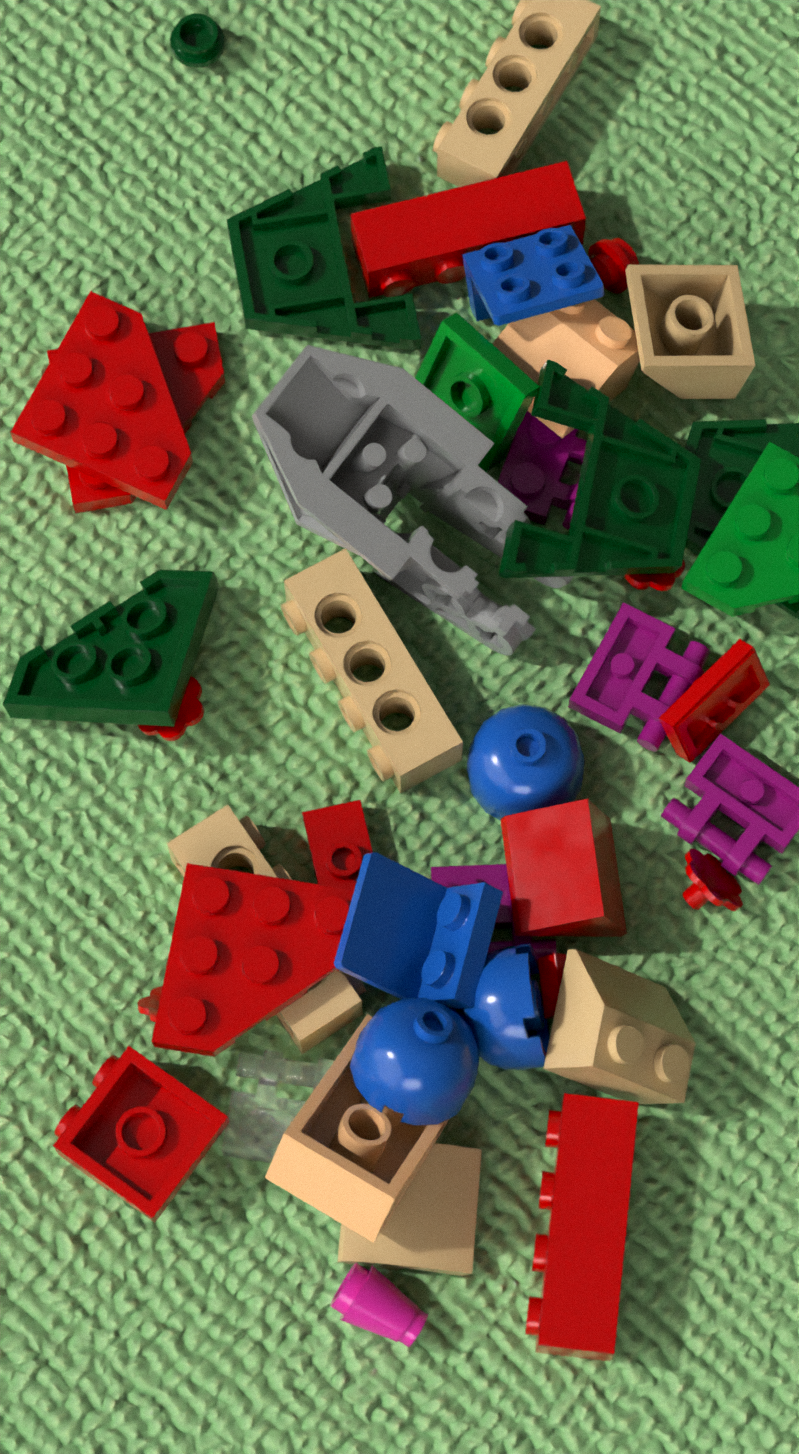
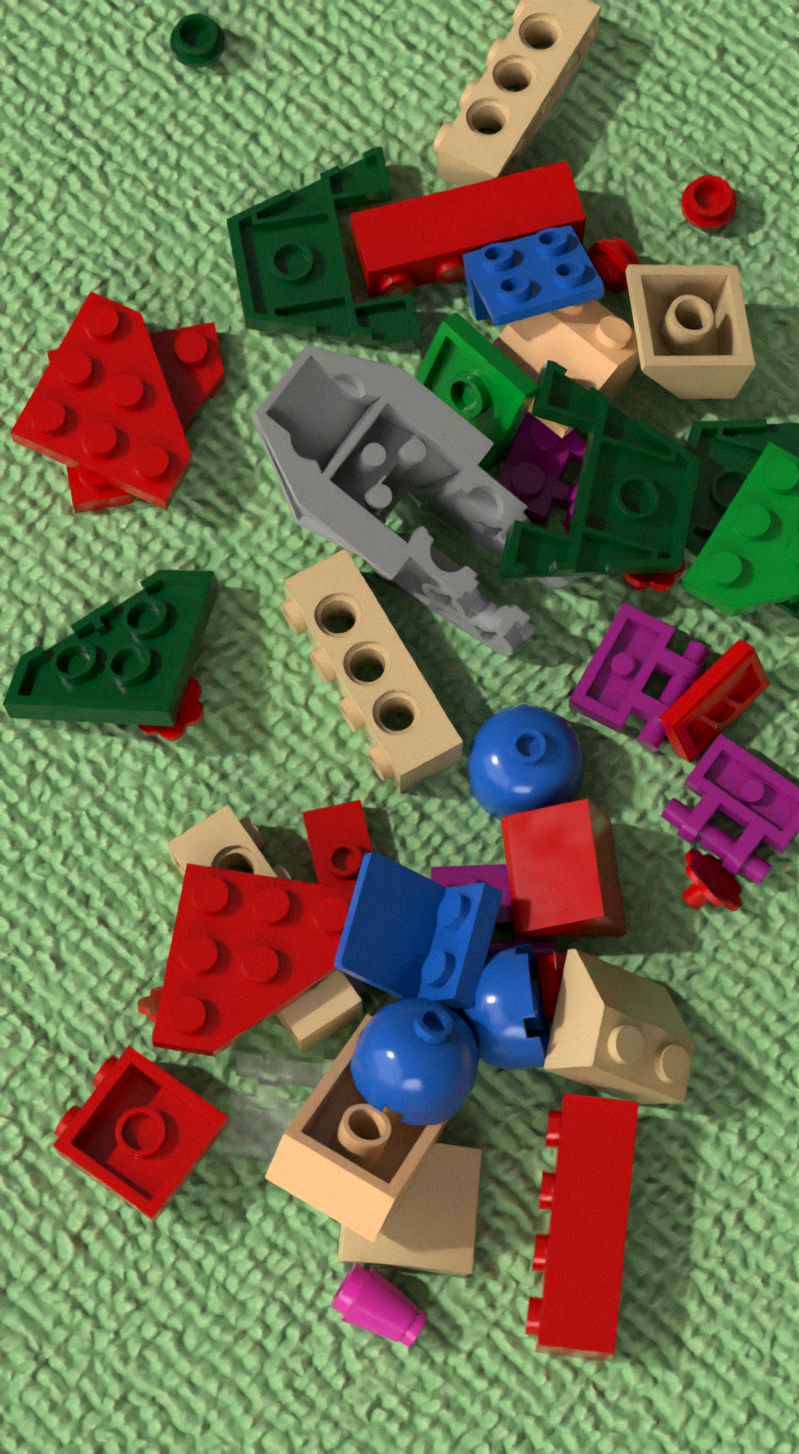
(708, 202): none -> red plate

